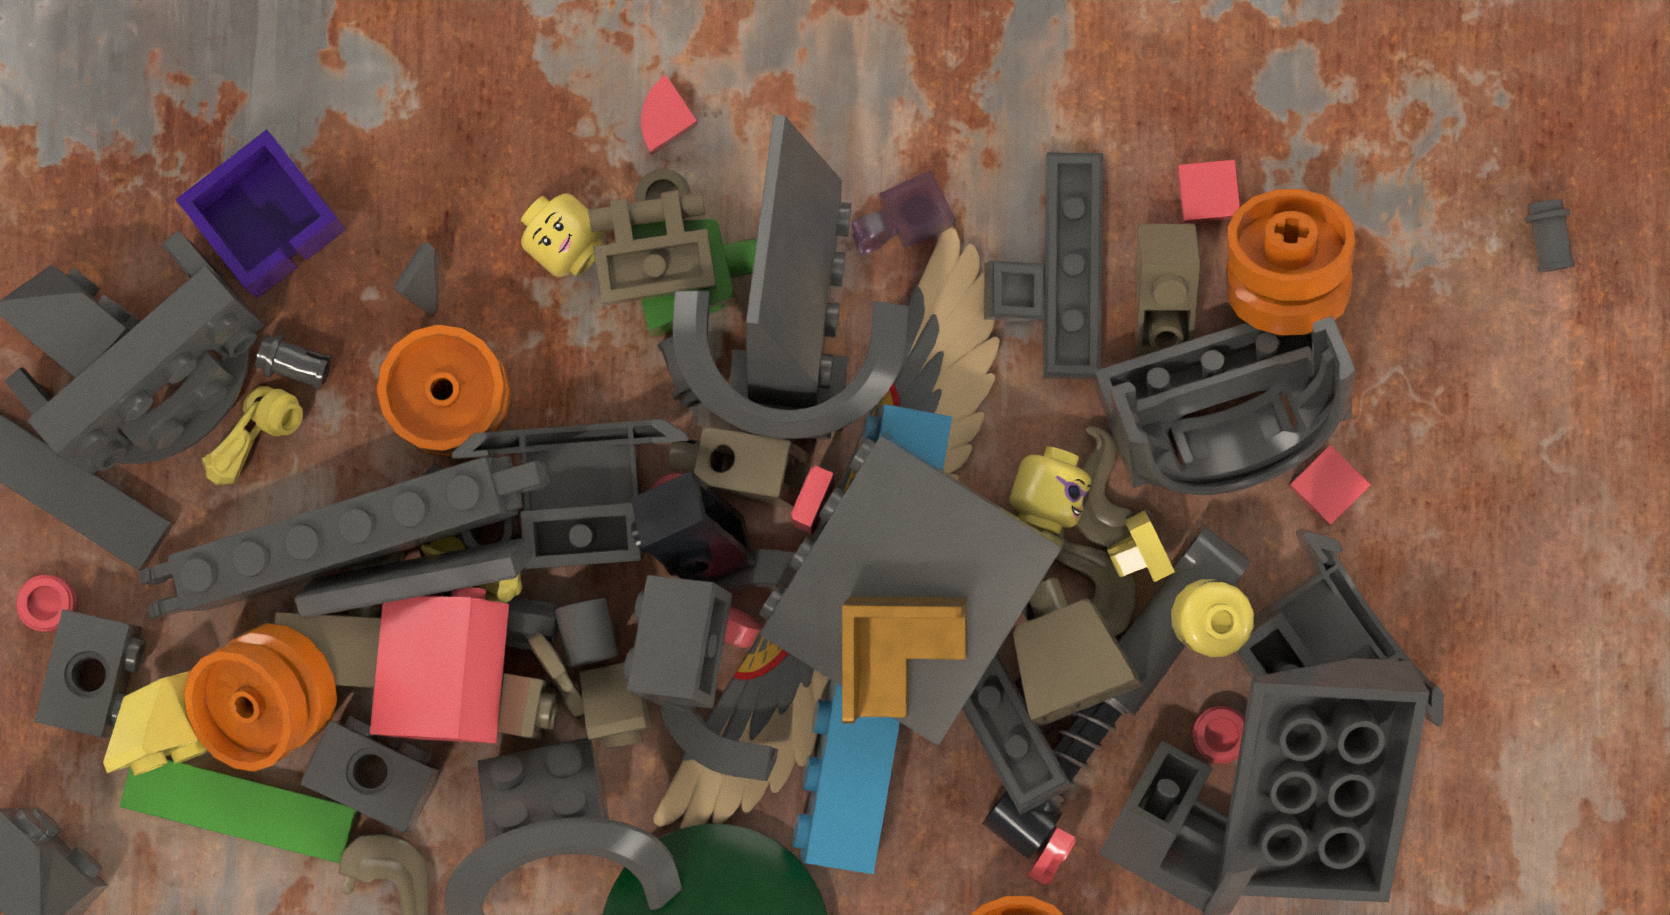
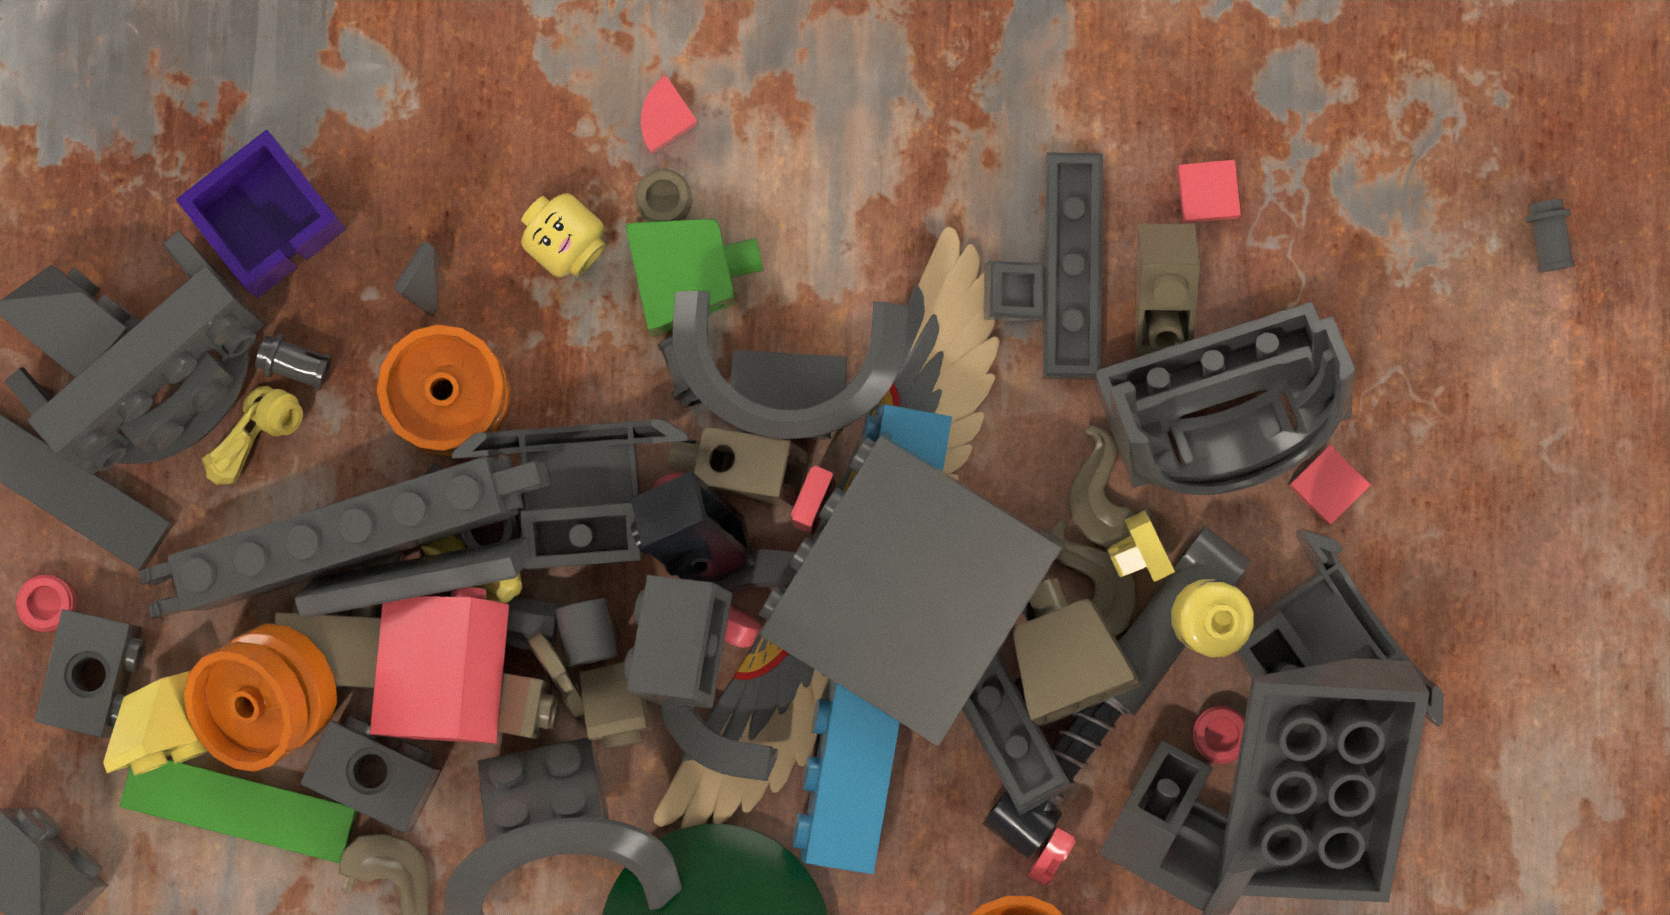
(657, 264): dark tan plate -> none
(795, 273): dark grey slope -> none
(880, 639): pearl gold panel -> none
(910, 210): plate -> none
(1050, 490): light yellow head -> none
(1289, 261): orange wheel -> none

